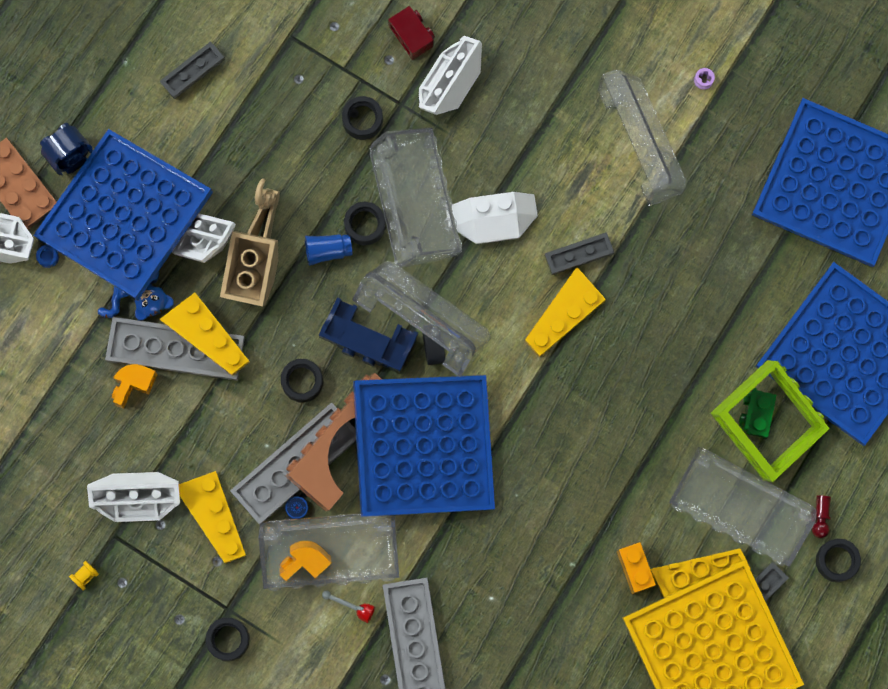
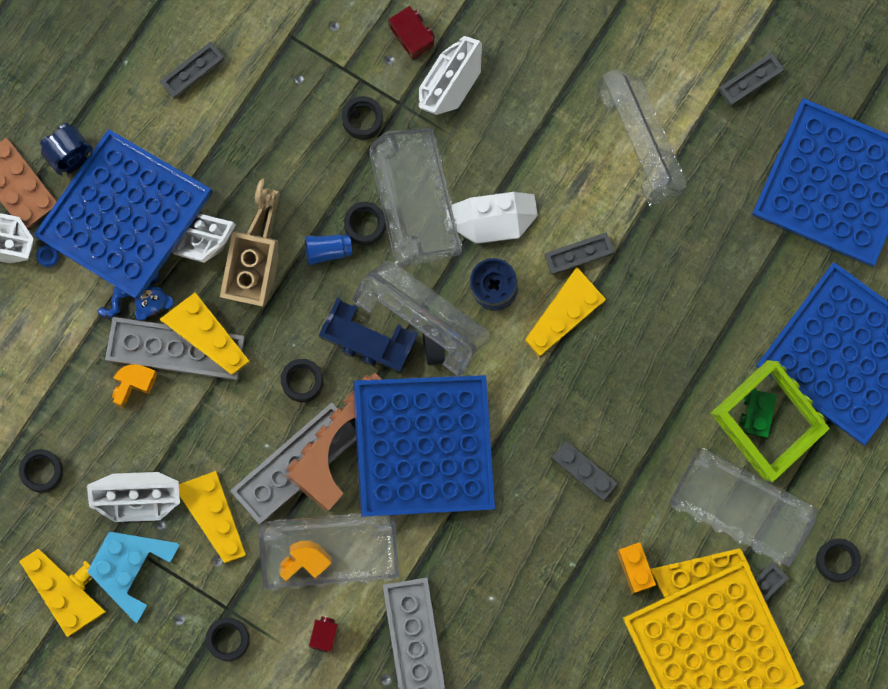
(27, 460): none -> black tyre
(63, 597): none -> yellow wing
(119, 563): none -> medium azure wing
(296, 508): tile -> none
(324, 635): none -> dark red brick
(364, 611): hinge -> none
(501, 274): none -> dark blue wheel
(584, 471): none -> dark grey plate
(698, 81): lavender bush -> none
(751, 79): none -> dark grey plate
(821, 528): dark red pin -> none

